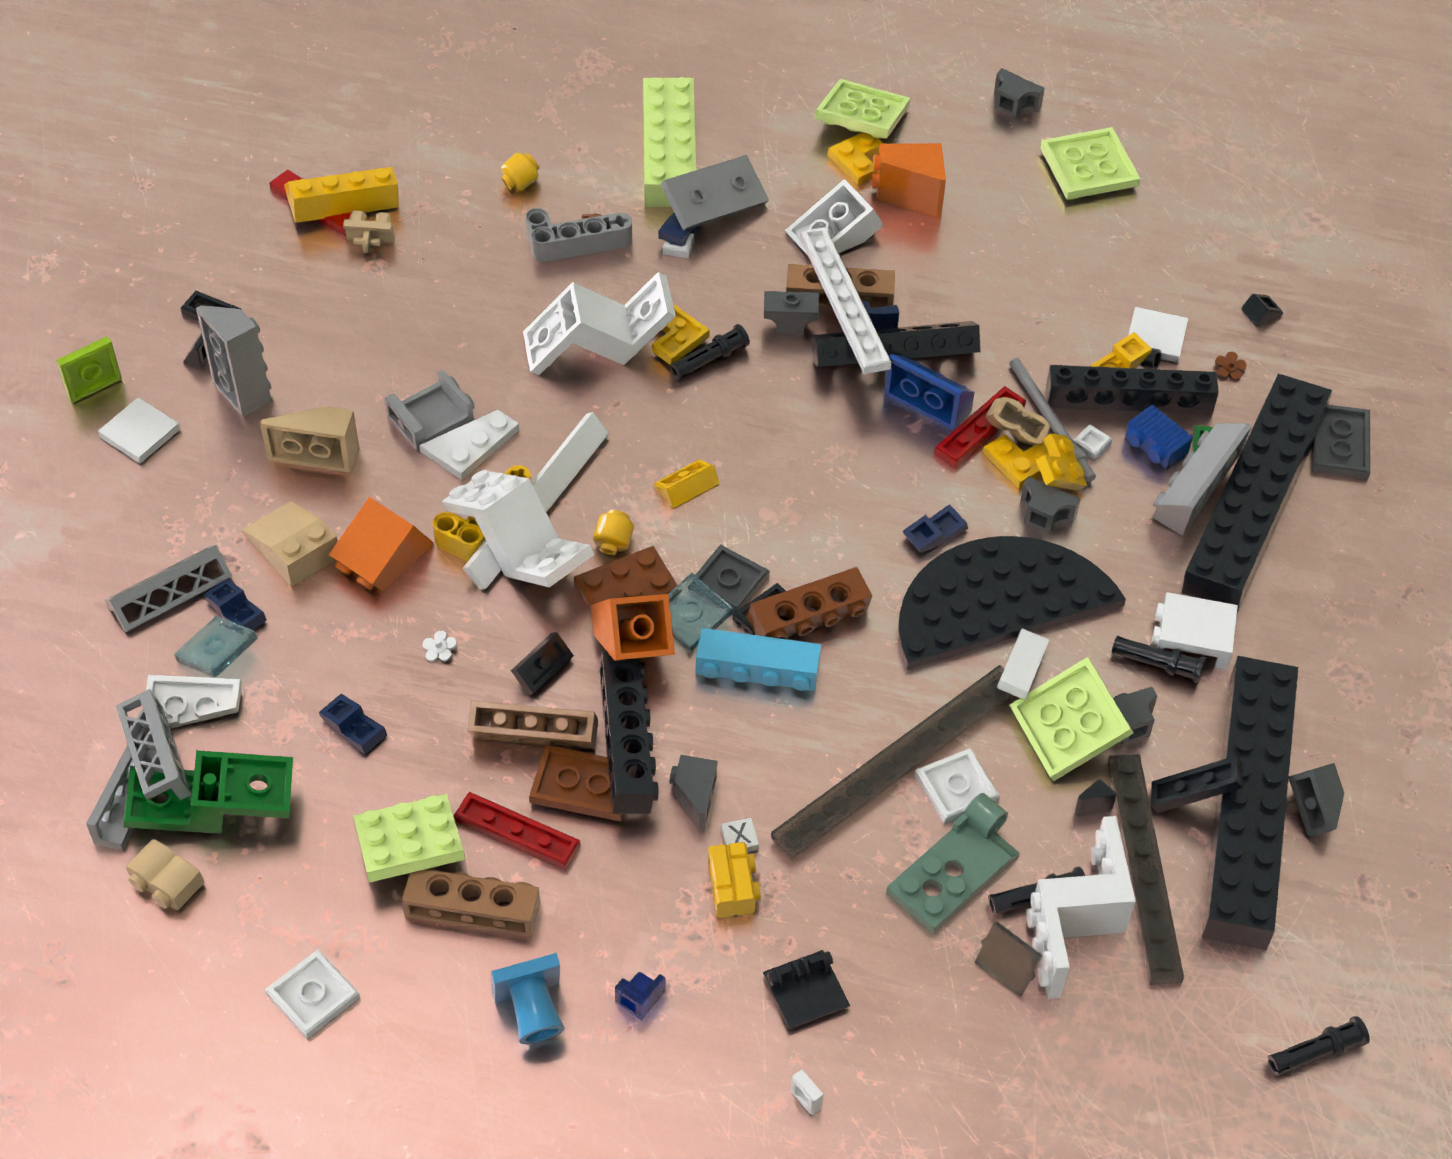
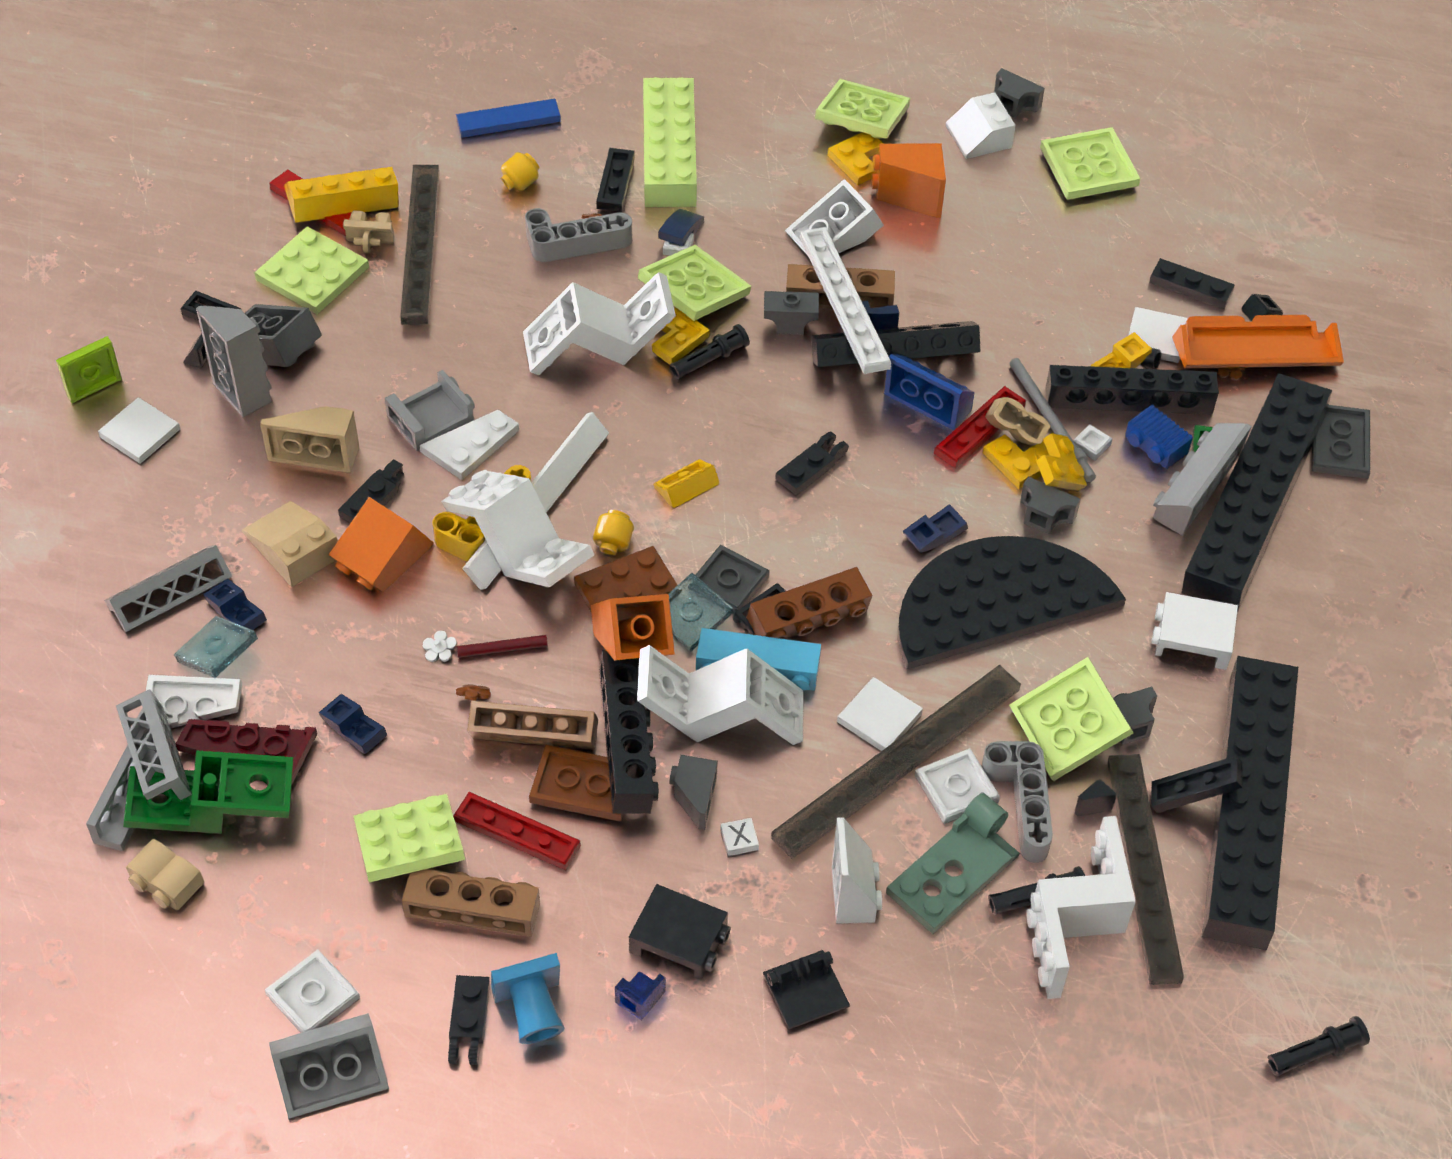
(247, 739): none -> dark red wing
(284, 332): none -> dark grey slope
(311, 270): none -> yellowish green plate
(328, 1065): none -> light grey slope
(379, 486): none -> black hinge
(420, 245): none -> clear smoke plate
(468, 1016): none -> black hinge
(473, 692): none -> dark orange plant
(502, 646): none -> dark red bar
(508, 118): none -> blue tile
(542, 663): black plate -> none
(615, 179): none -> black plate
(680, 930): none -> black panel
(697, 282): none -> yellowish green plate
(714, 192): light grey plate -> none
(720, 695): none -> white bracket
(732, 879): yellow brick -> none
(806, 1092): white tile -> none
(811, 464): none -> black hinge
(854, 877): none -> white slope
(879, 714): none -> white tile
(982, 126): none -> white slope
(1008, 958): clear smoke piece -> none
(1023, 664): white tile -> none
(1027, 801): none -> light grey beam
(1173, 661): black pin -> none
(1192, 283): none -> black plate
(1259, 343): none -> orange slope
(1318, 798): dark grey slope -> none

